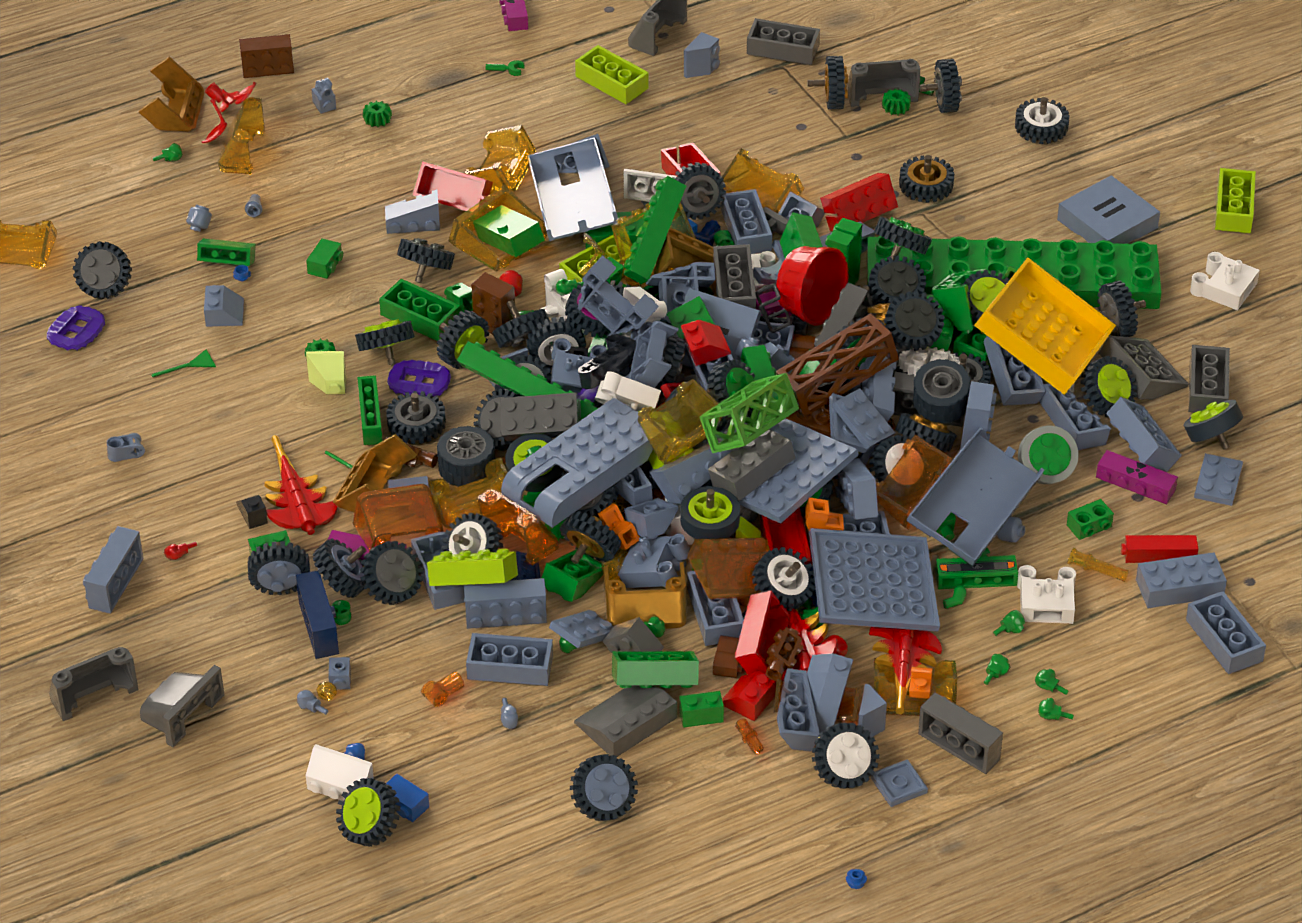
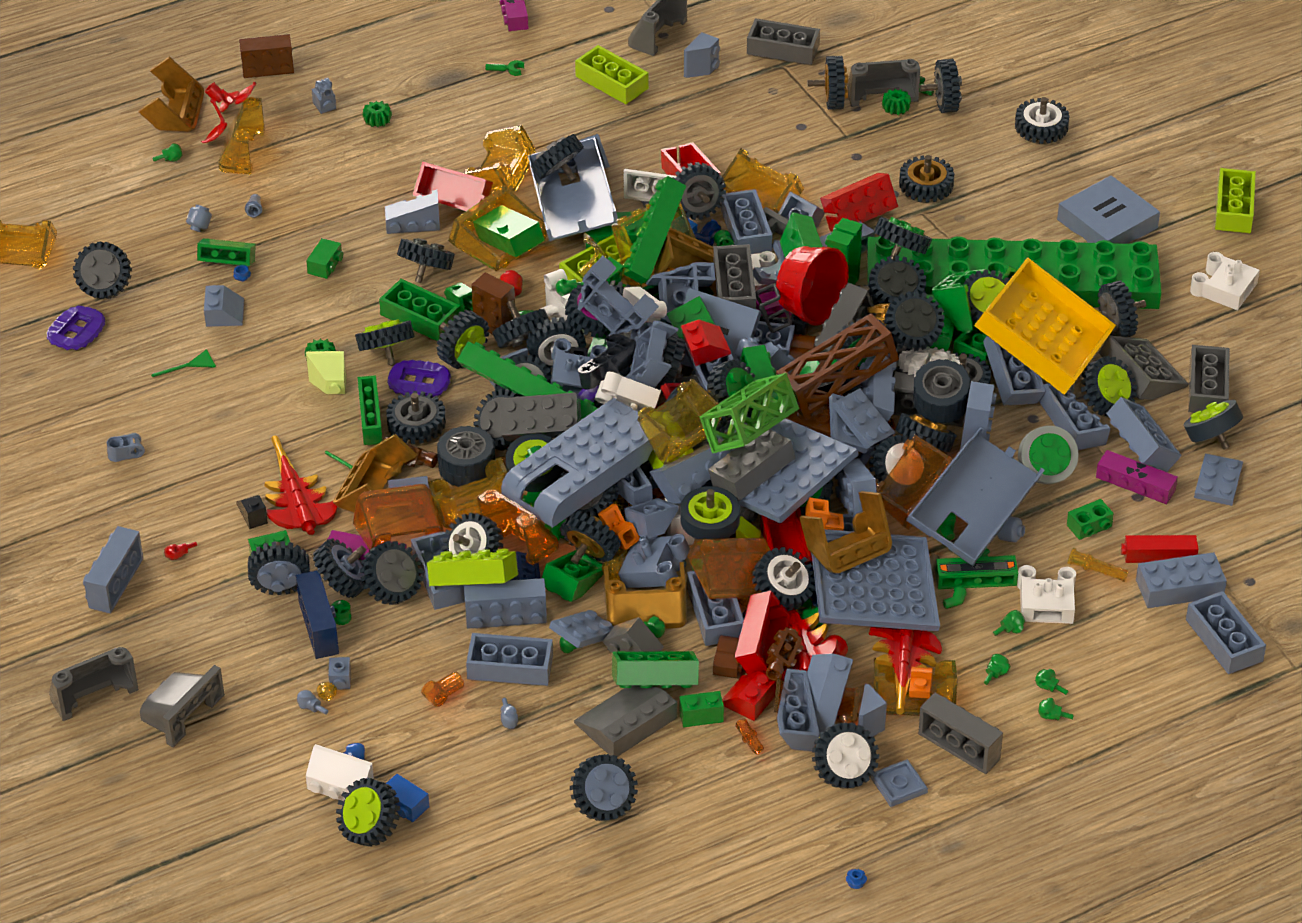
(557, 157): none -> black wheel
(868, 540): none -> pearl gold windscreen

